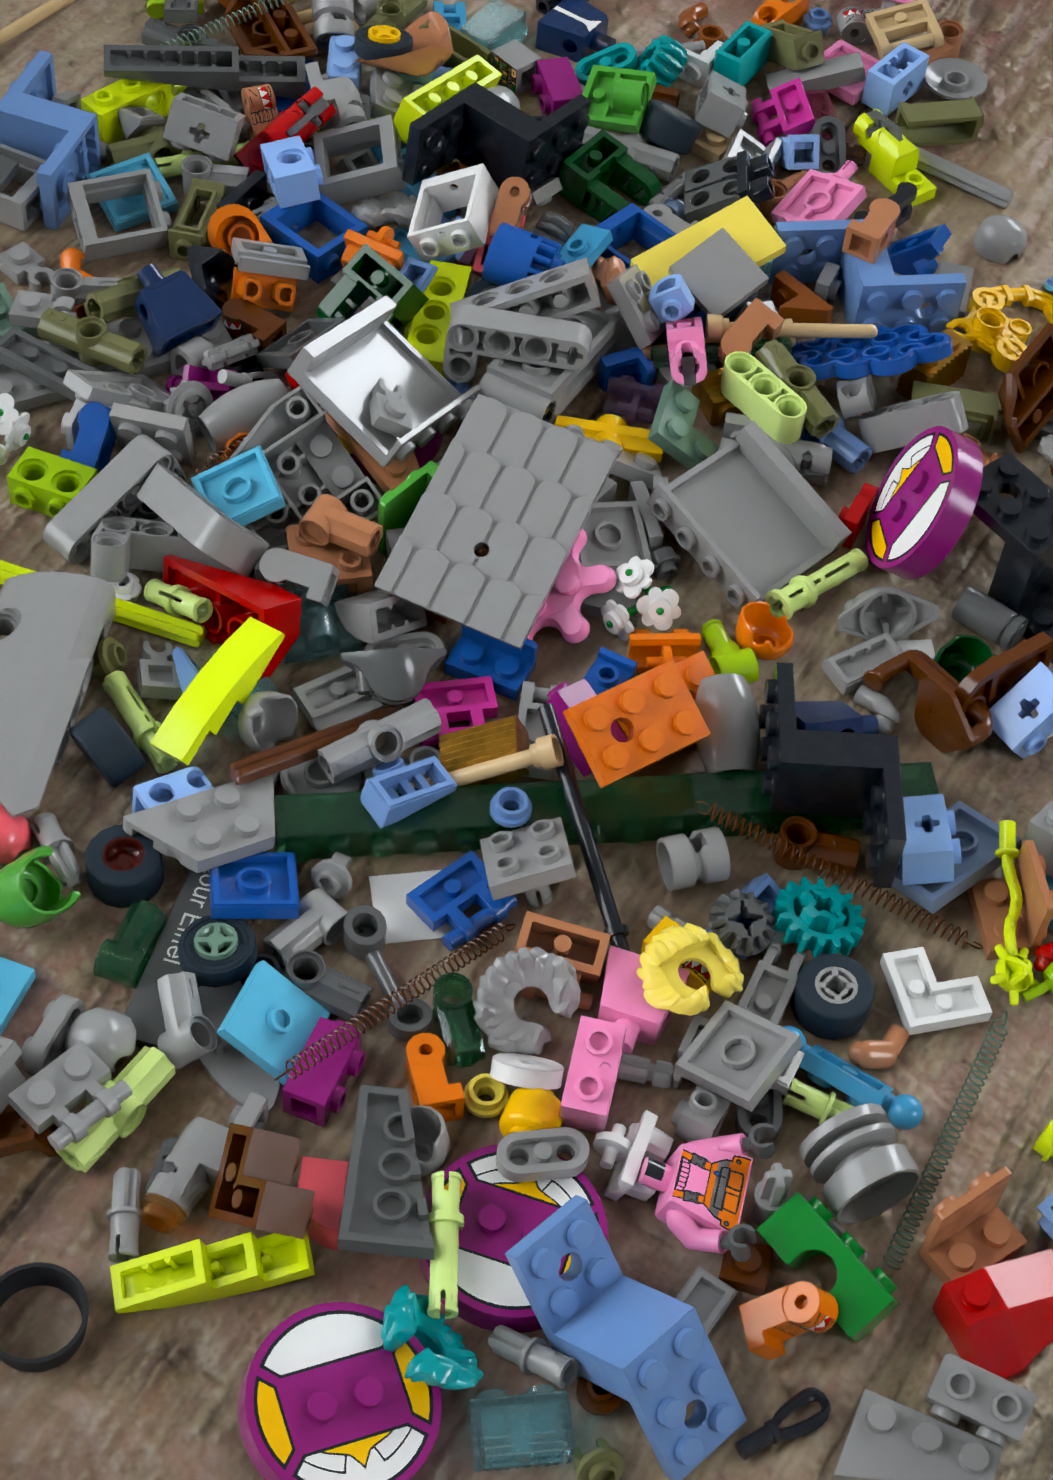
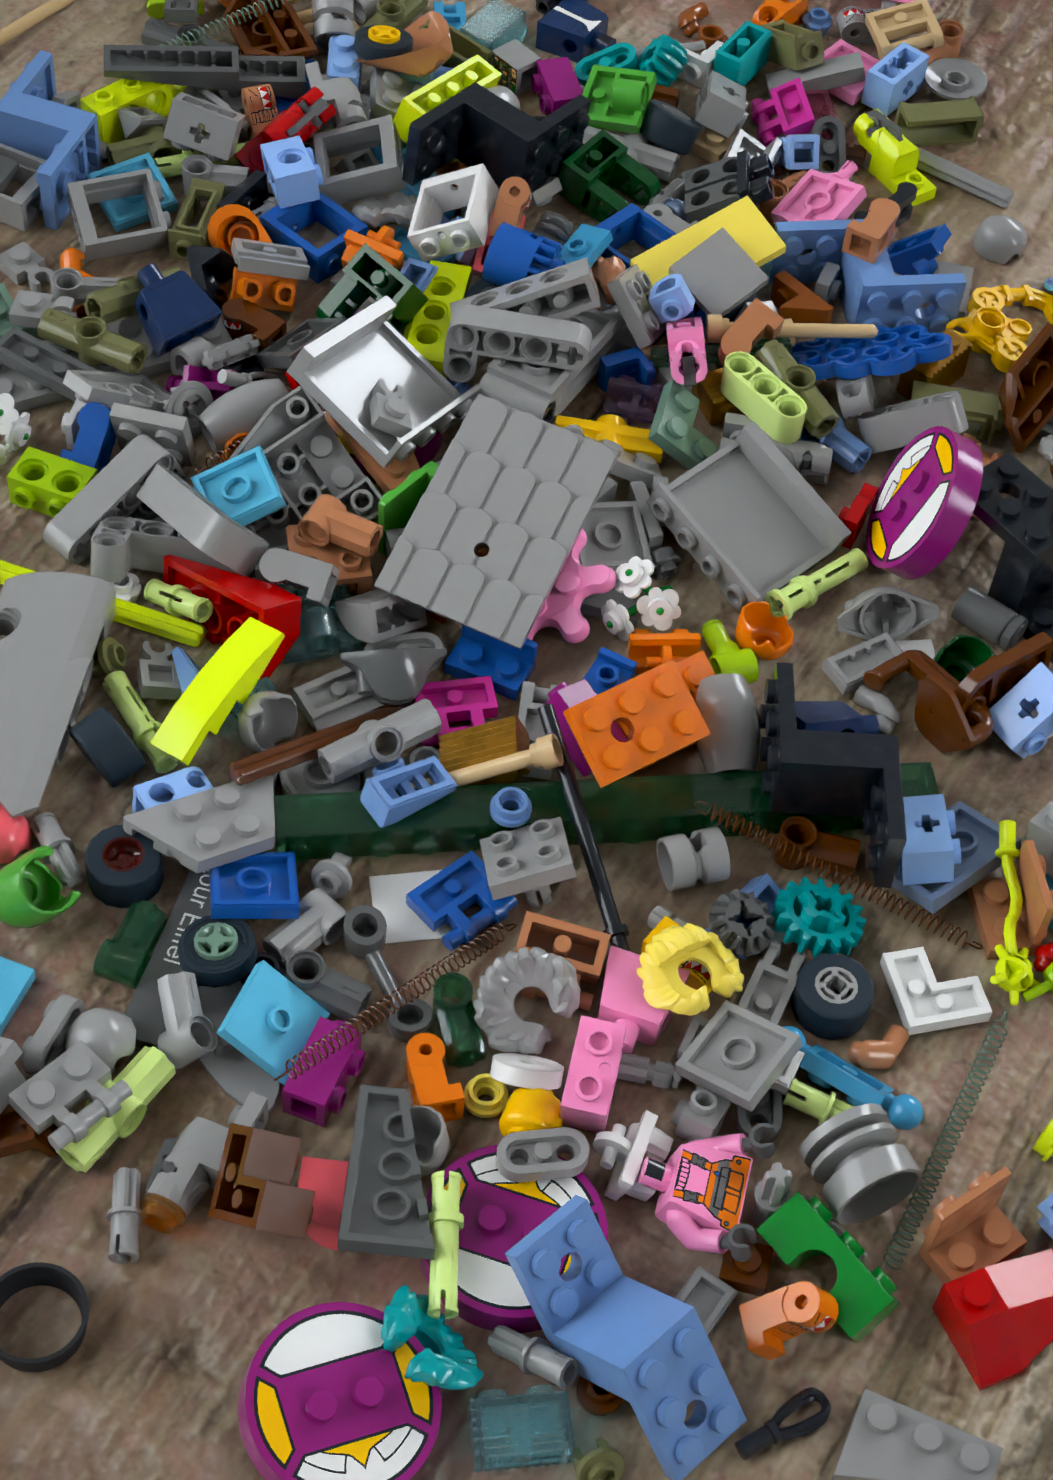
(209, 1272): neon yellow slope -> none
(980, 1398): light grey bracket -> none

